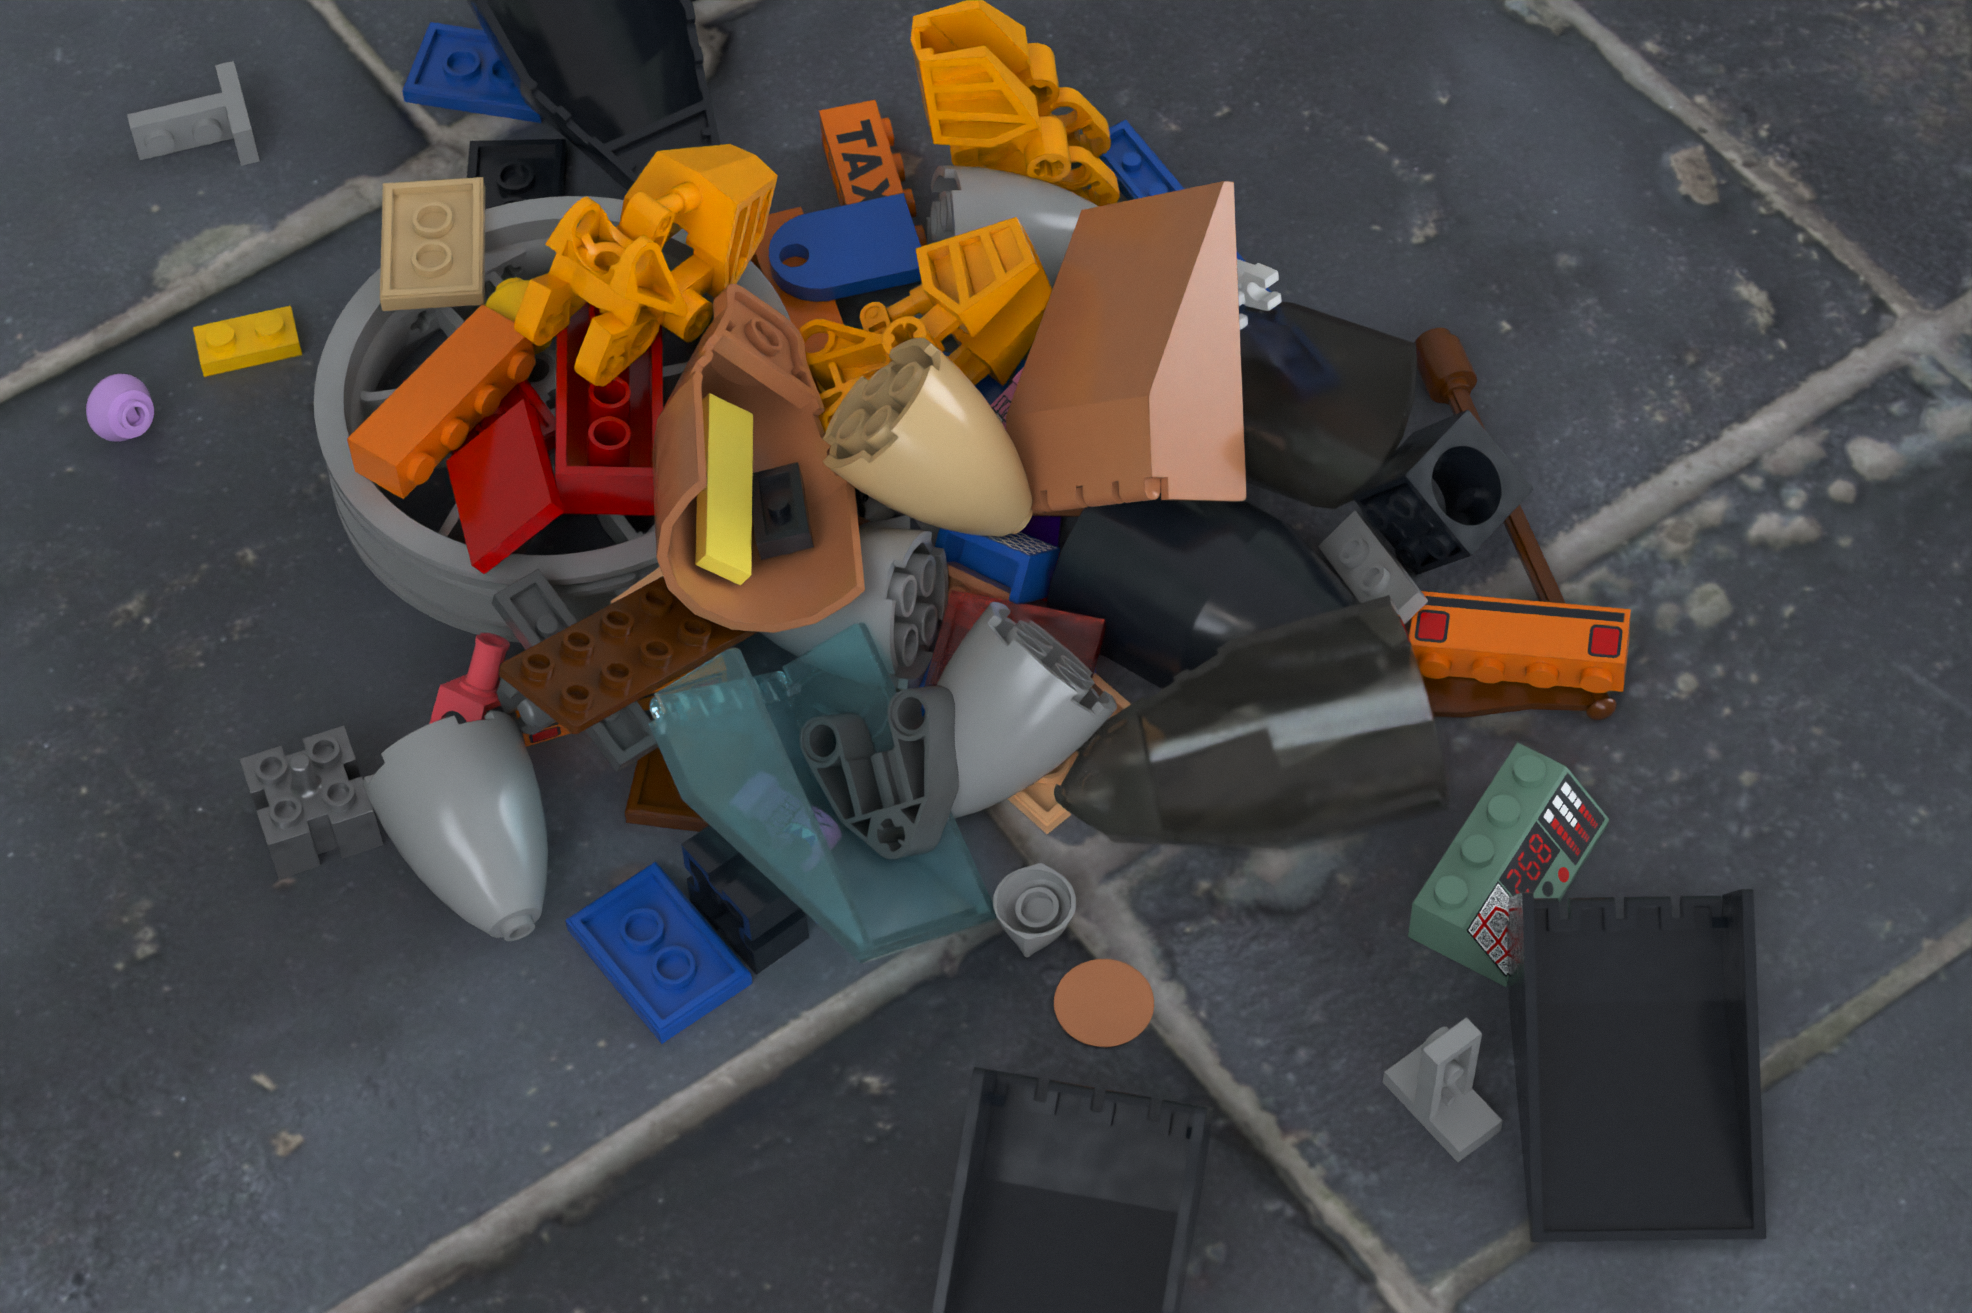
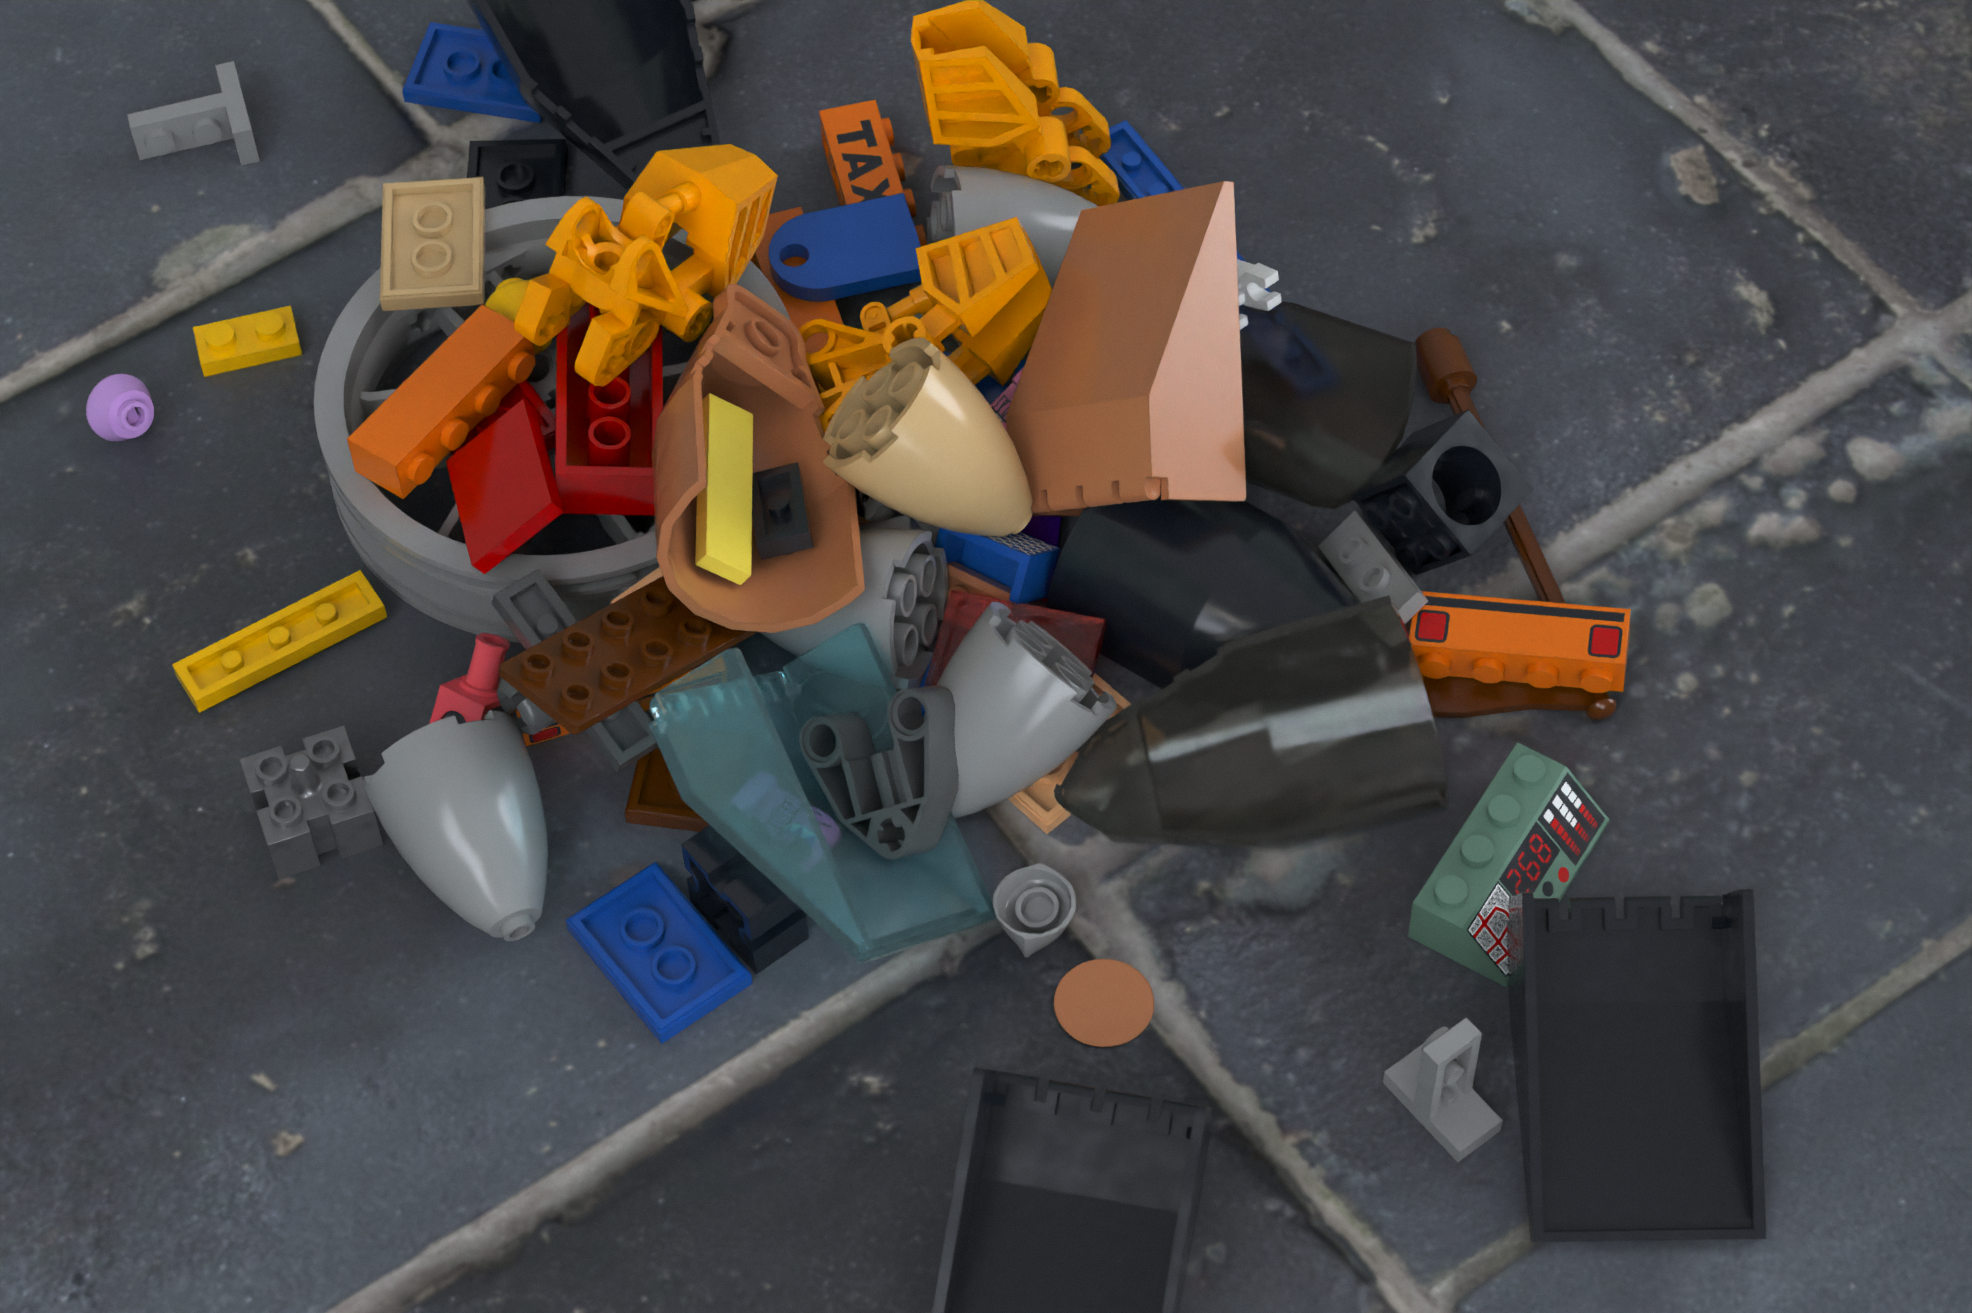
(279, 641): none -> yellow plate

